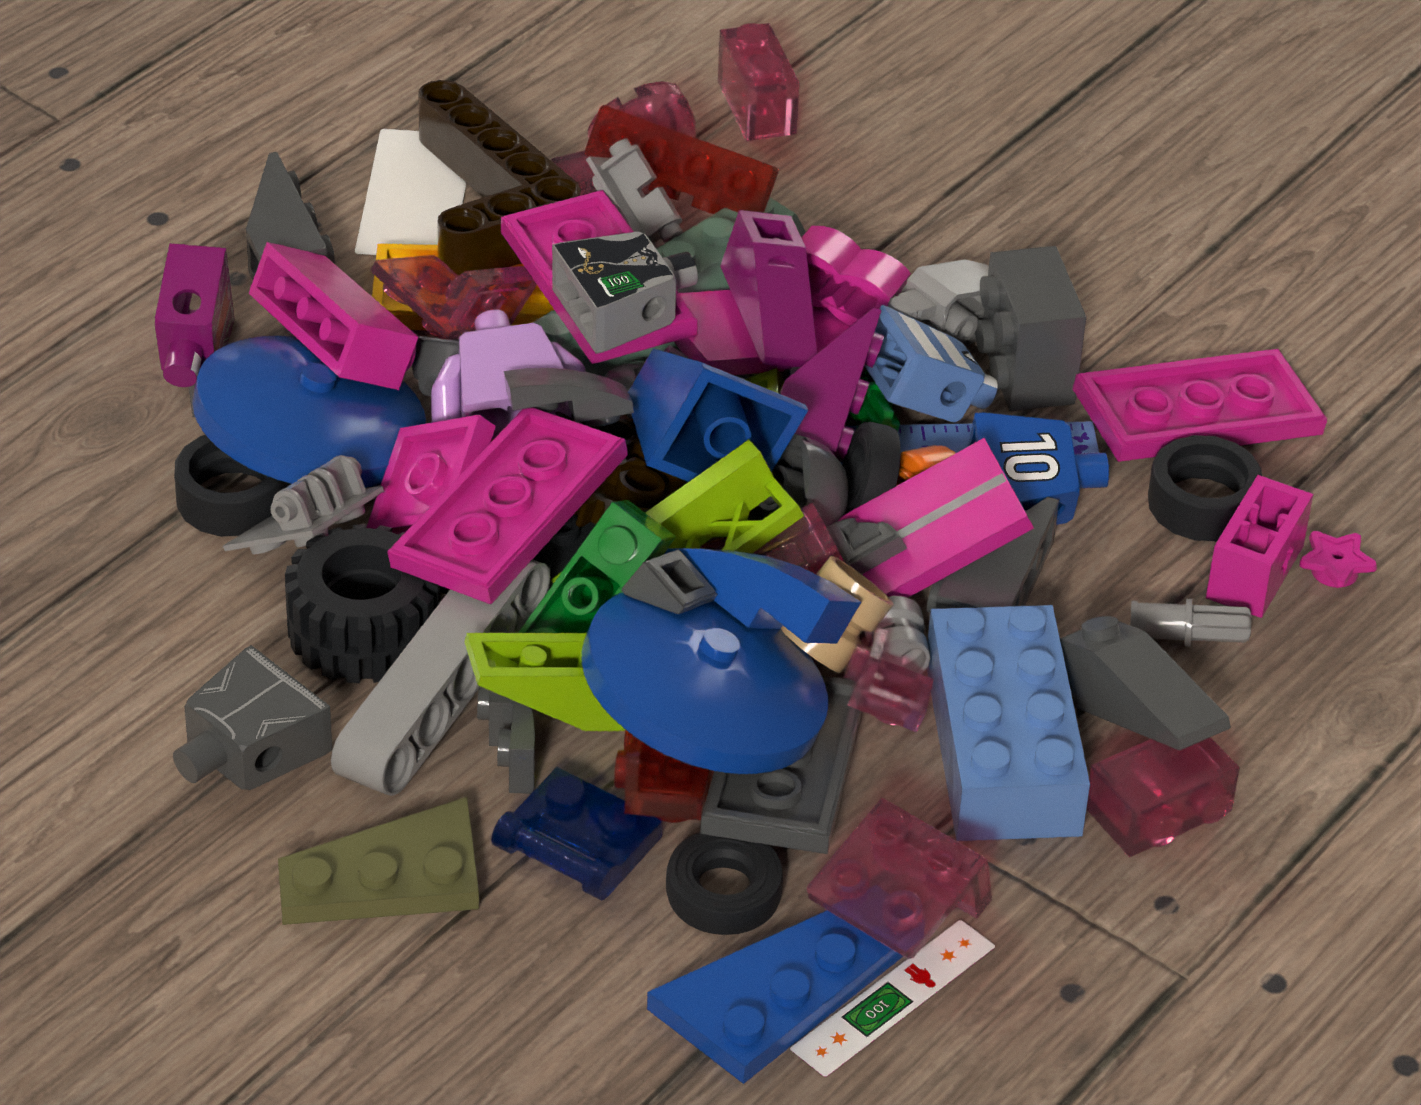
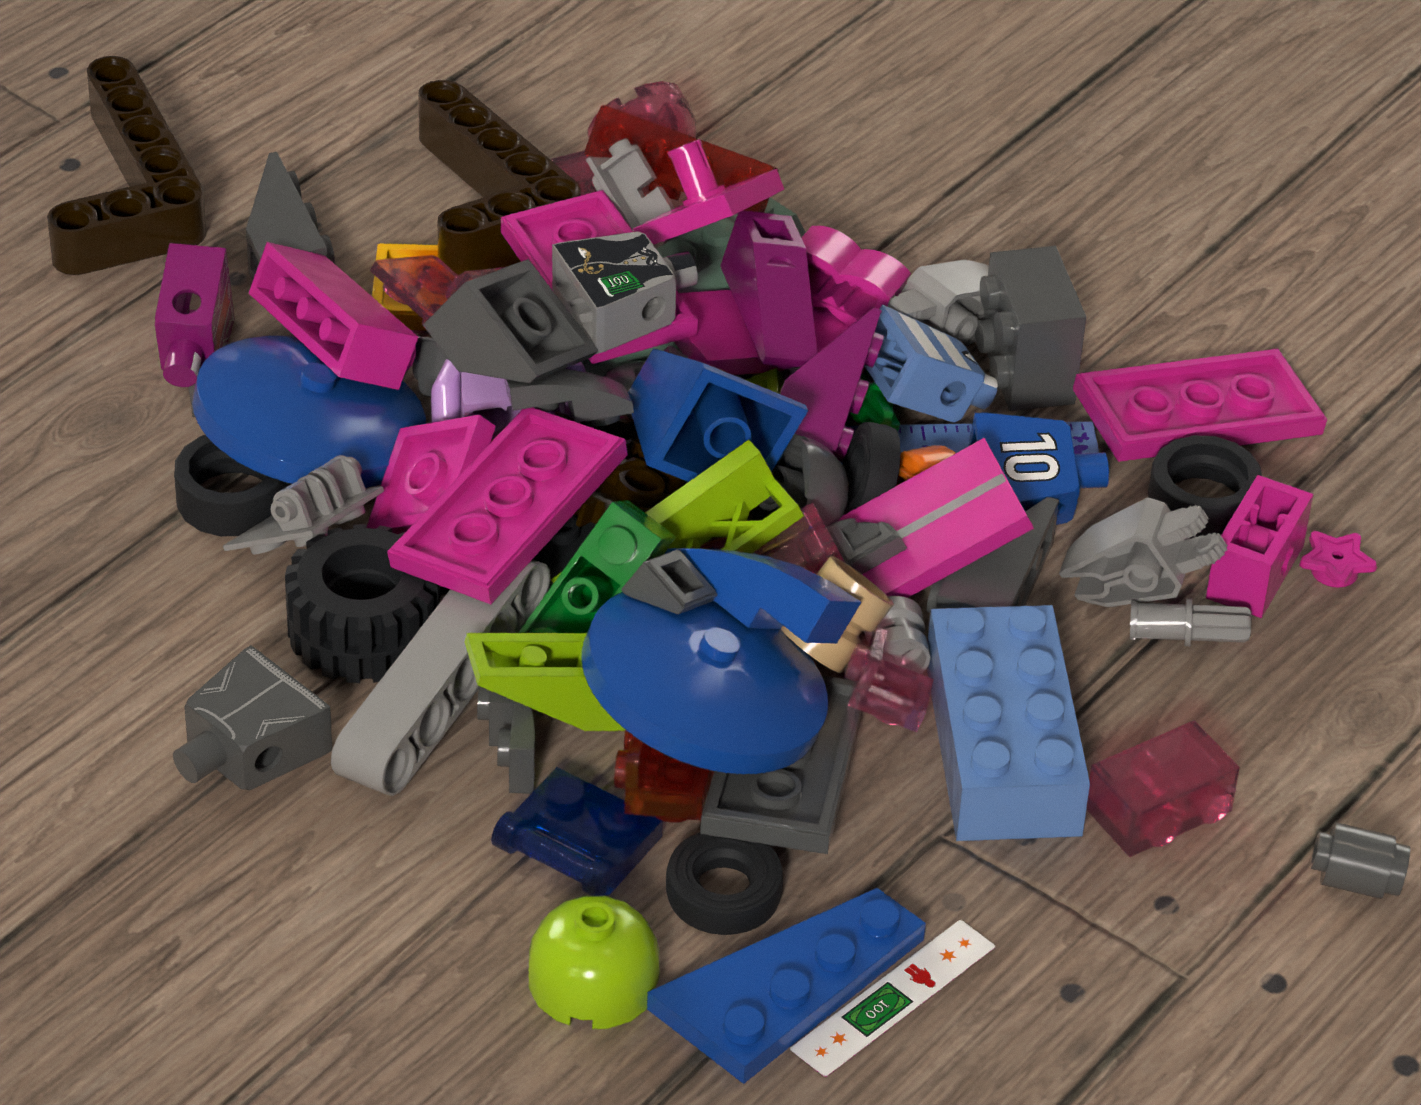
(163, 190): none -> dark brown beam
(385, 871): olive wing -> none
(406, 193): white sticker -> none
(509, 327): none -> dark grey slope
(593, 962): none -> lime cylinder
(705, 199): none -> dark pink tile
(758, 81): clear pink brick -> none
(901, 879): clear pink bracket -> none
(1137, 685): dark grey slope -> none
(1140, 554): none -> light grey hinge
(1360, 861): none -> dark grey brick

